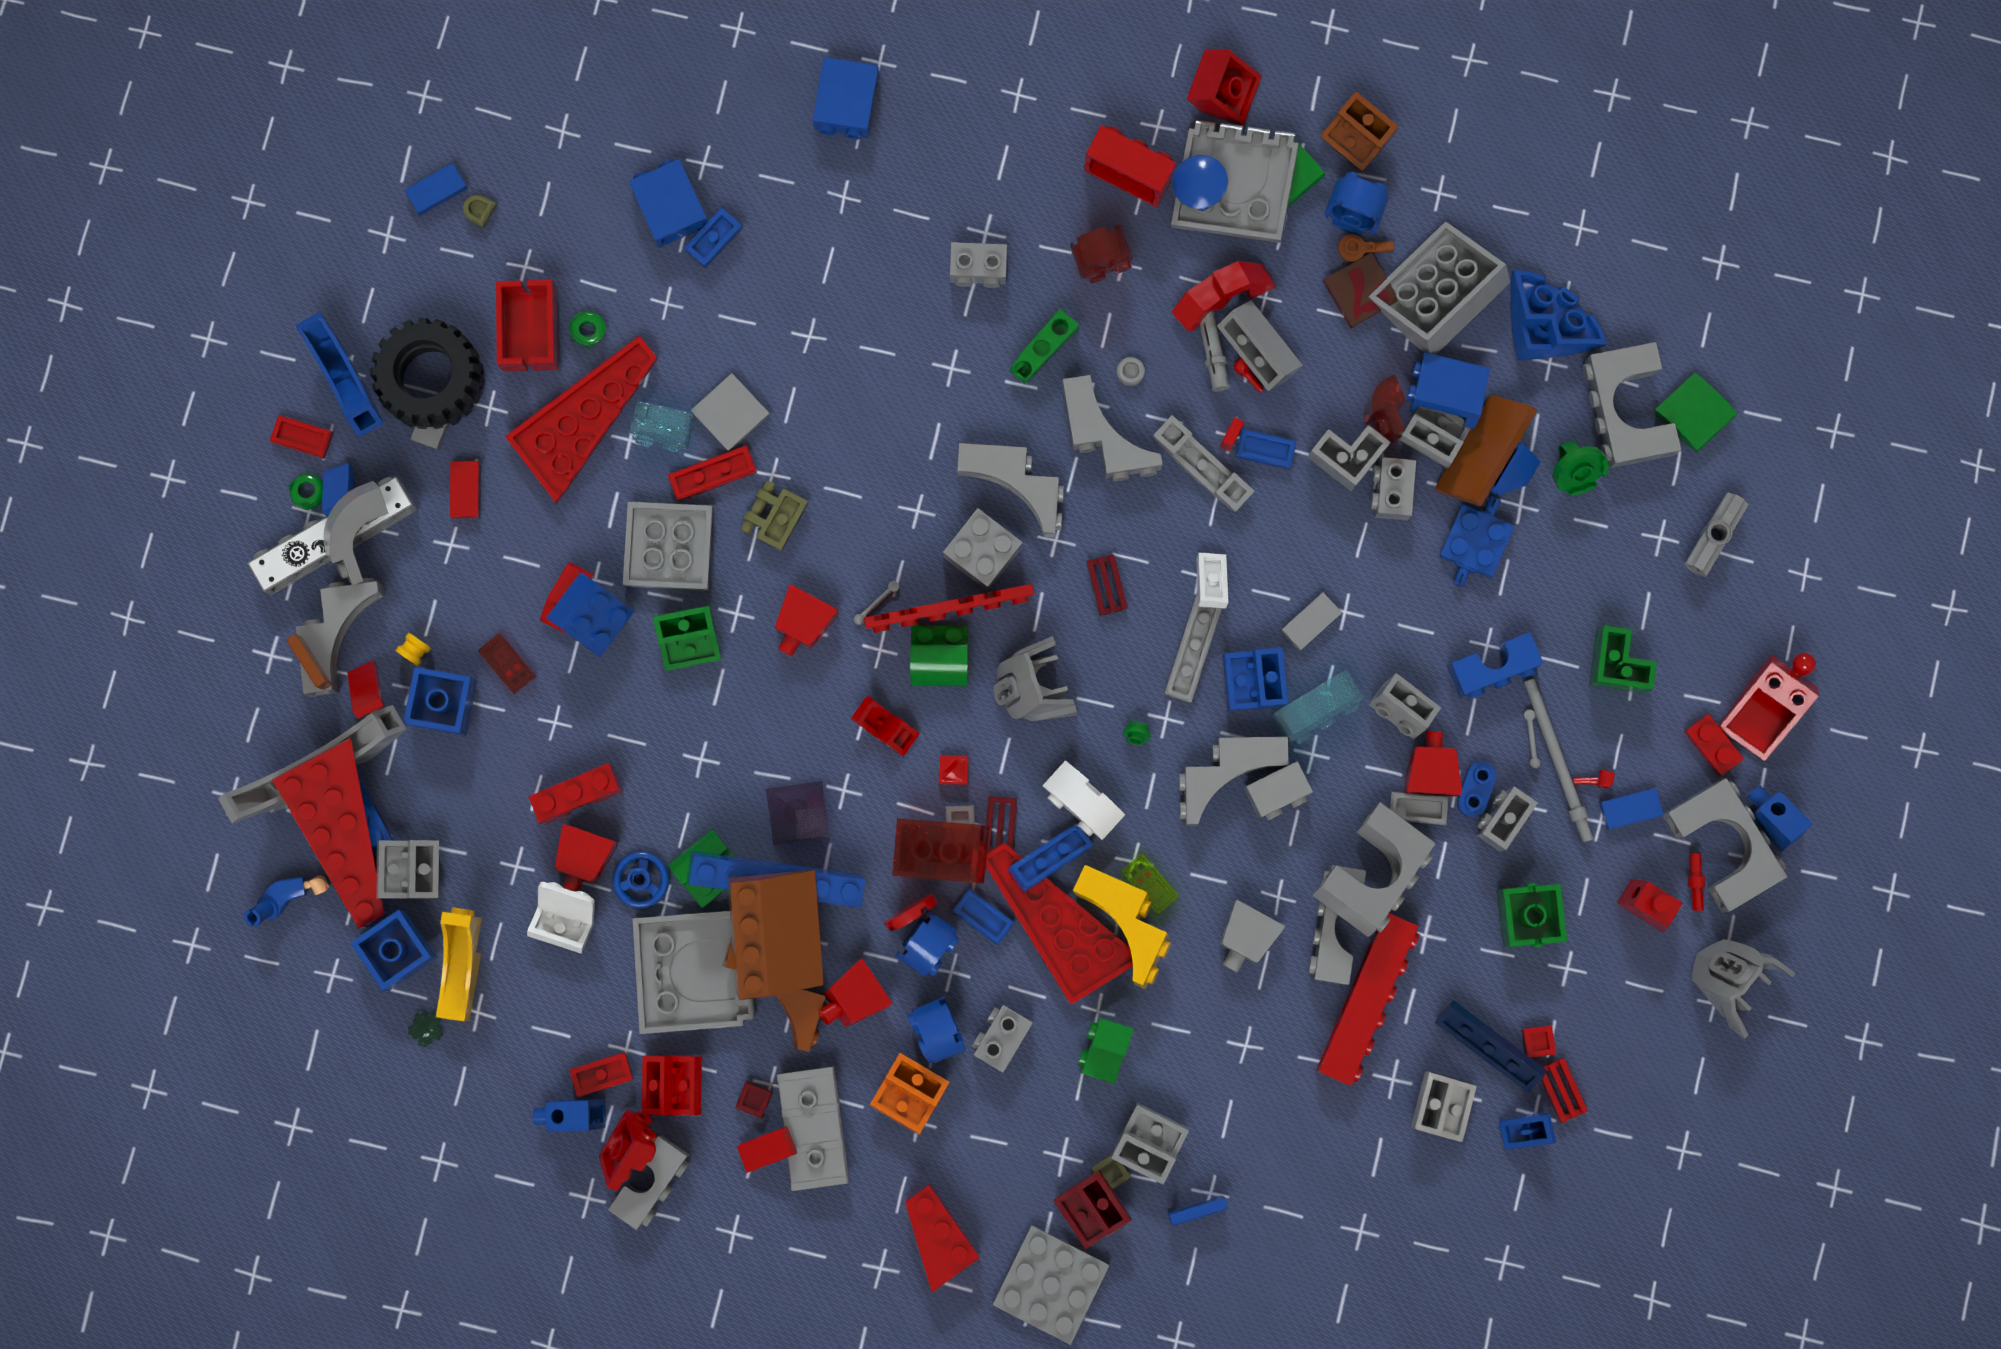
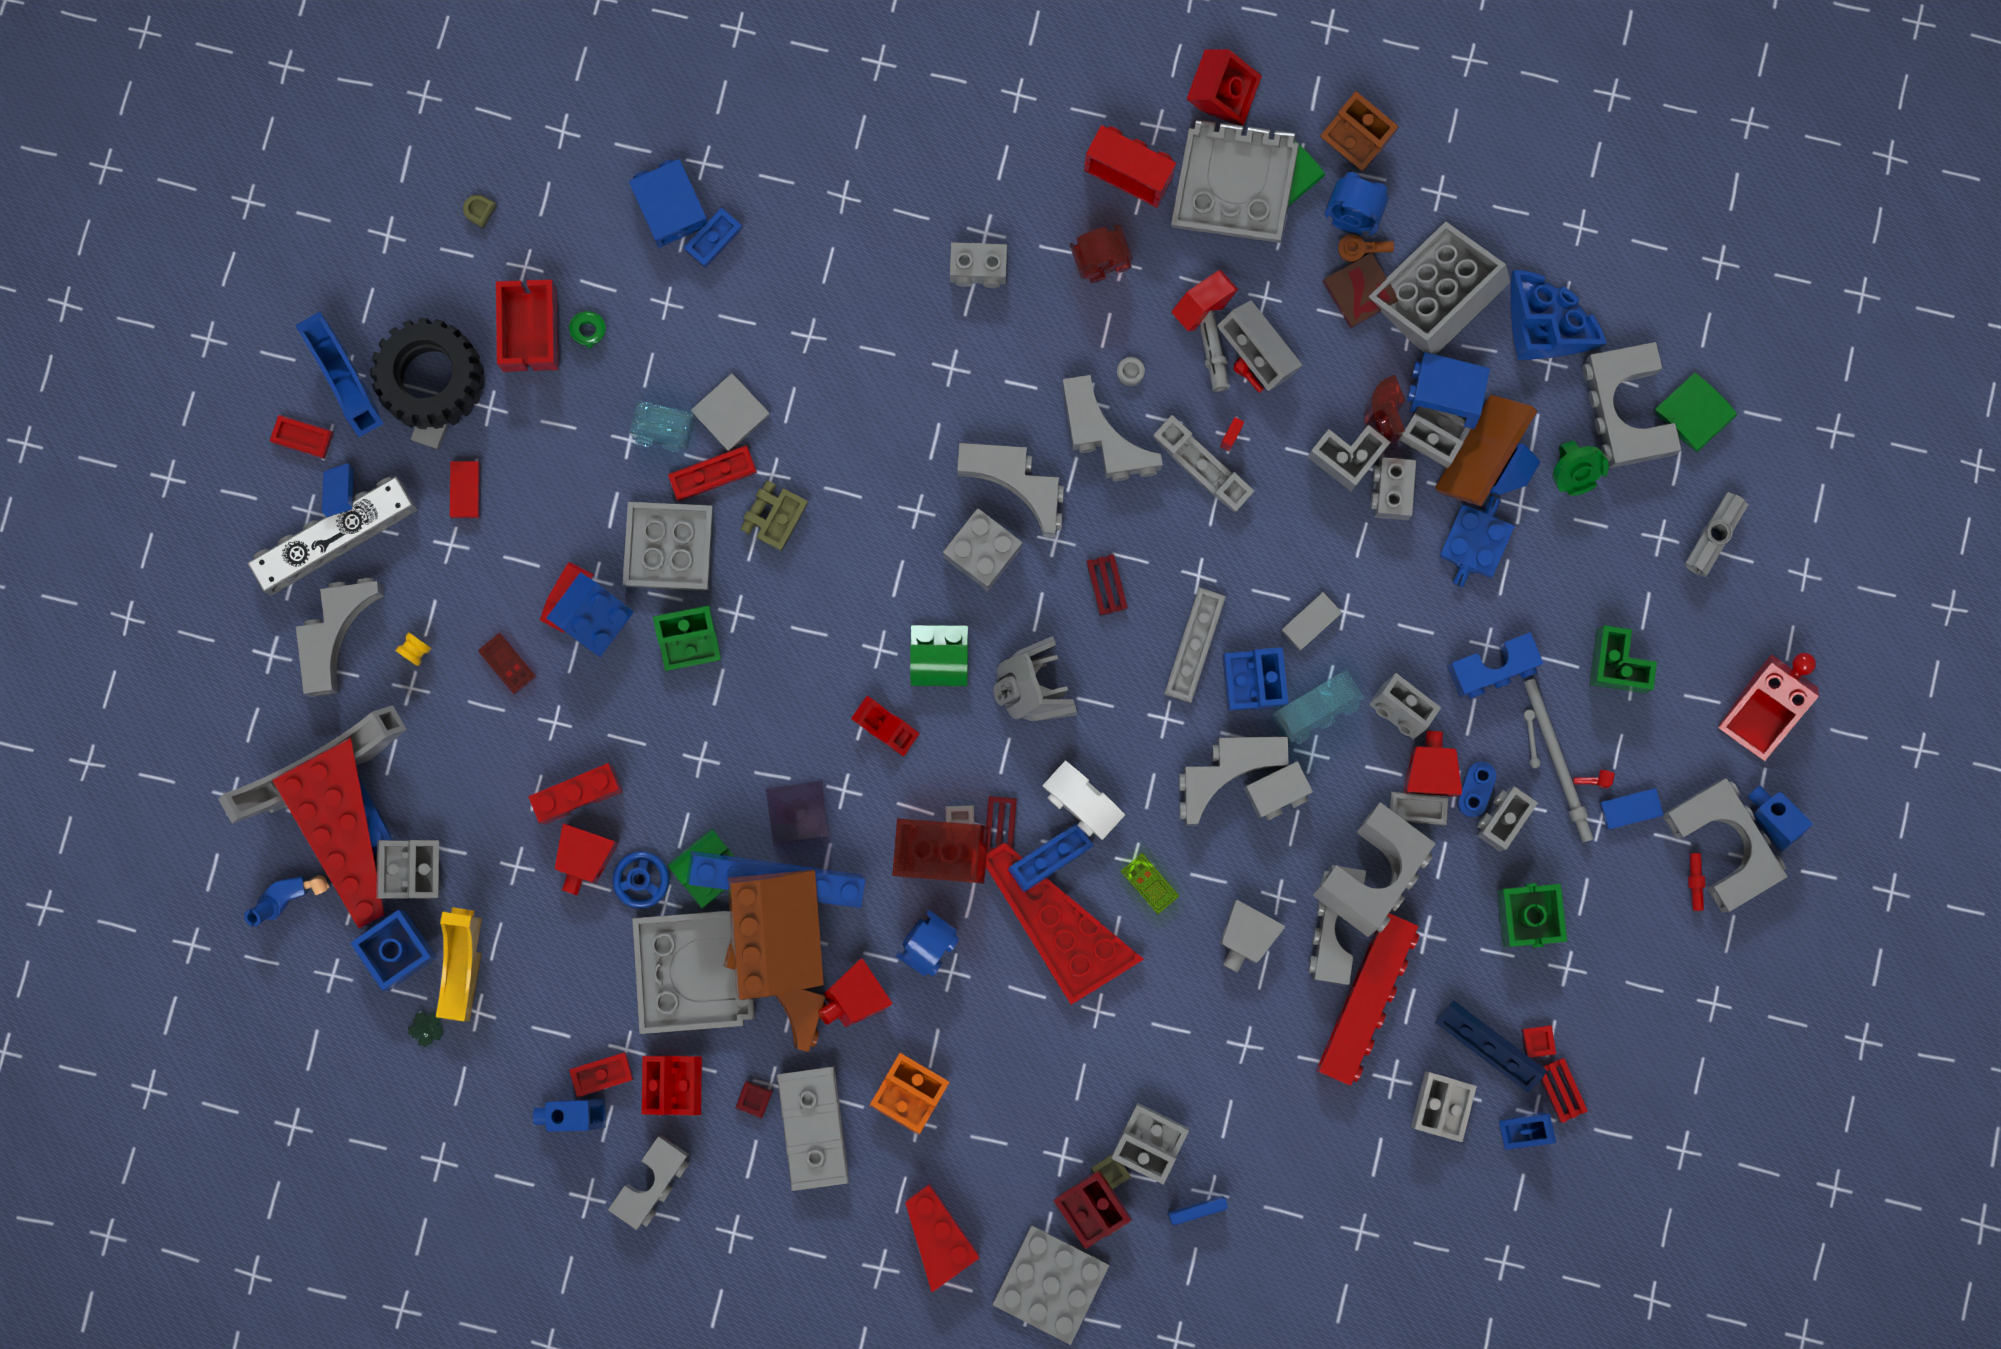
(306, 503): green piece -> none
(308, 662): dark orange tile -> none
(344, 521): light grey arch -> none
(365, 689): red tile -> none
(436, 189): blue tile -> none
(440, 701): blue brick -> none
(562, 917): white bracket -> none
(570, 427): red wing -> none
(627, 1148): red plate -> none
(767, 1149): red tile -> none
(803, 620): red torso -> none
(845, 98): blue panel -> none
(893, 587): light grey hinge -> none
(910, 912): red tile -> none
(937, 610): red wing -> none
(938, 1031): blue brick -> none
(953, 770): red tile -> none
(983, 916): blue tile -> none
(1002, 1037): light grey brick -> none
(1044, 346): green leg -> none
(1106, 1049): green brick -> none
(1126, 906): yellow arch -> none
(1137, 733): green plate -> none
(1200, 182): blue dish -> none
(1212, 580): white plate -> none
(1243, 277): red slope -> none
(1265, 449): blue tile -> none
(1650, 904): red torso -> none
(1713, 745): red plate -> none
(1727, 972): light grey piece -> none

